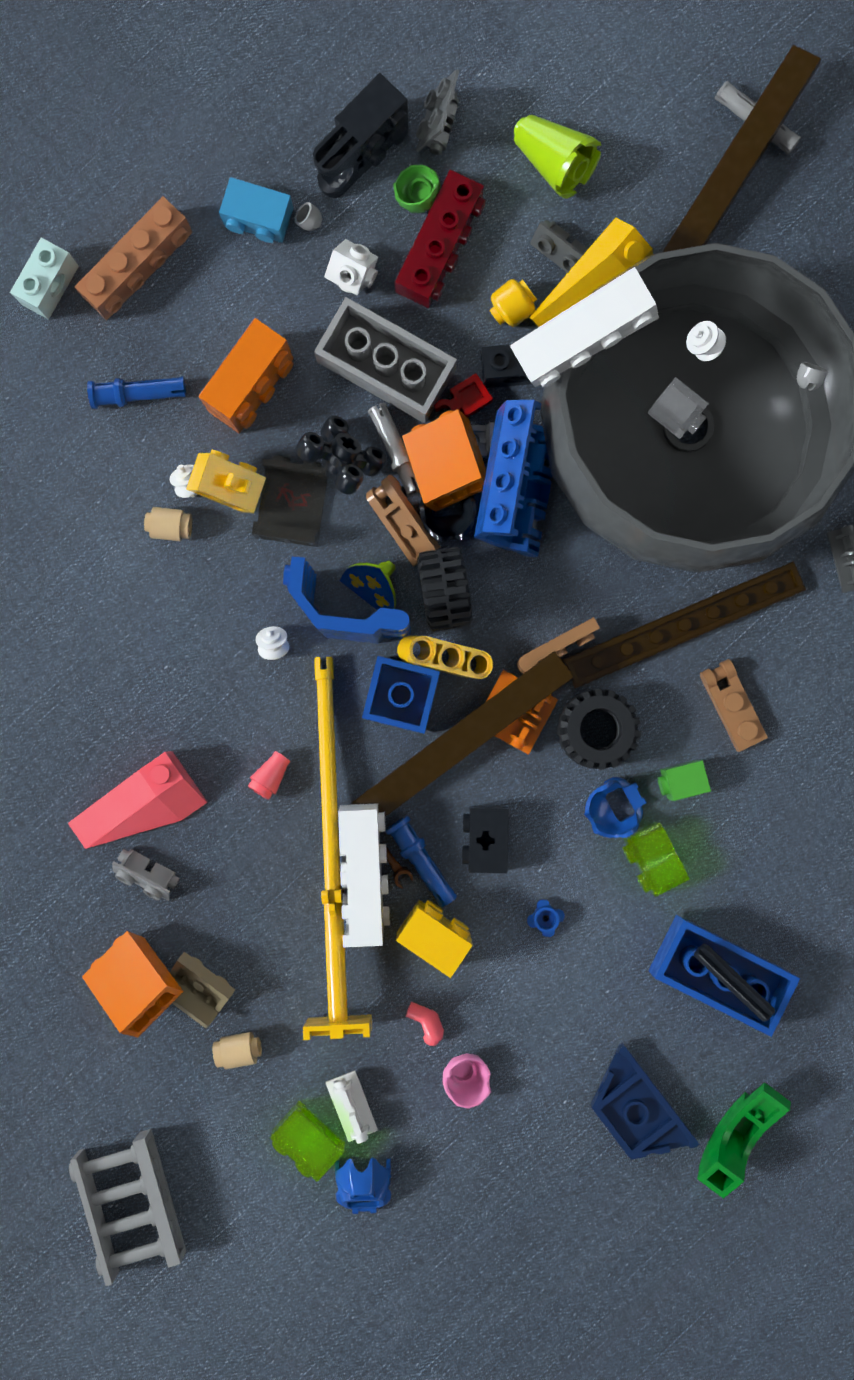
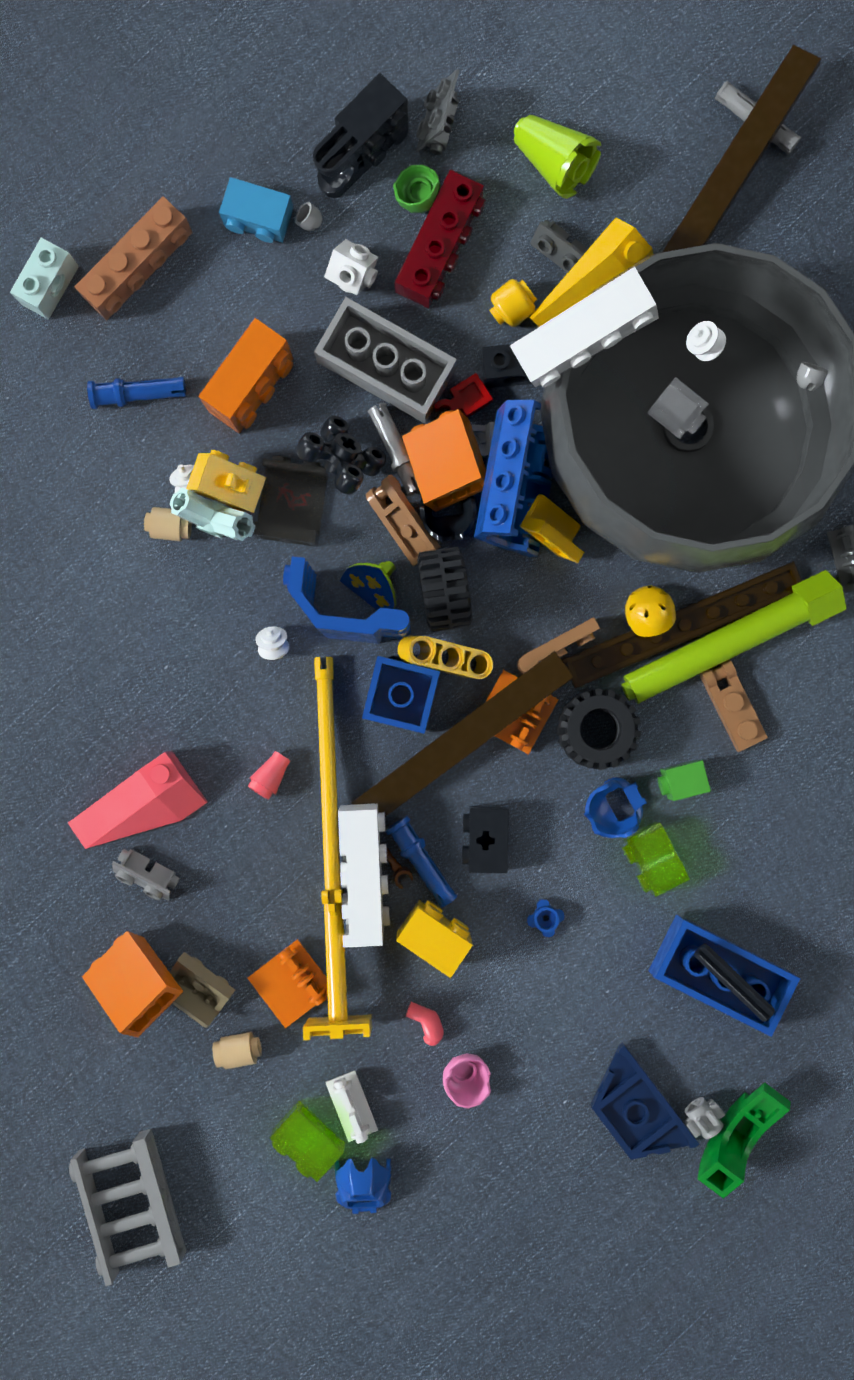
(212, 515): none -> light aqua piece
(290, 983): none -> orange hinge
(553, 528): none -> yellow panel
(648, 601): none -> yellow helmet
(703, 1118): none -> light grey gear
(811, 601): none -> lime brick

